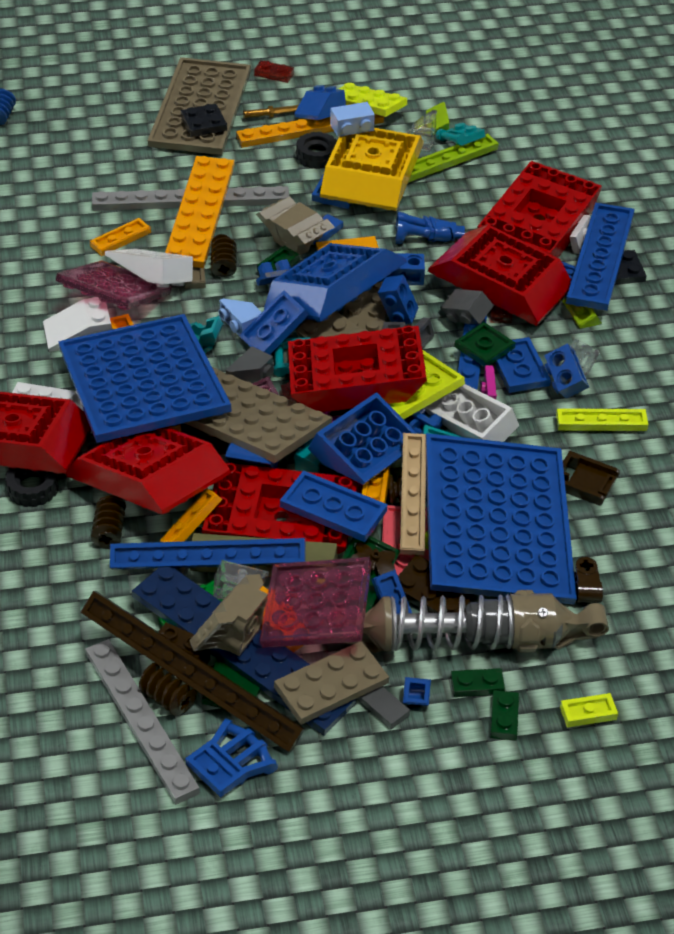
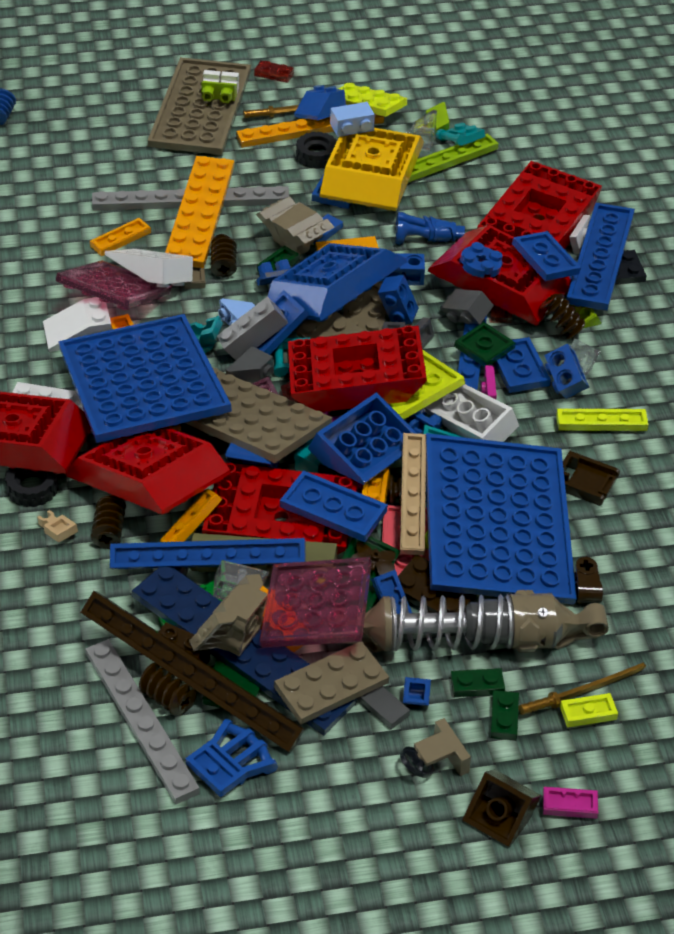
(57, 528): none -> tan plate
(203, 120): black plate -> none
(220, 86): none -> lime hips
(252, 328): none -> light grey brick
(436, 748): none -> dark tan piece
(490, 260): none -> blue plate
(501, 807): none -> dark brown slope
(546, 255): none -> blue plate
(555, 699): none -> pearl gold sword
(563, 314): none -> dark brown piece
(570, 802): none -> dark pink plate

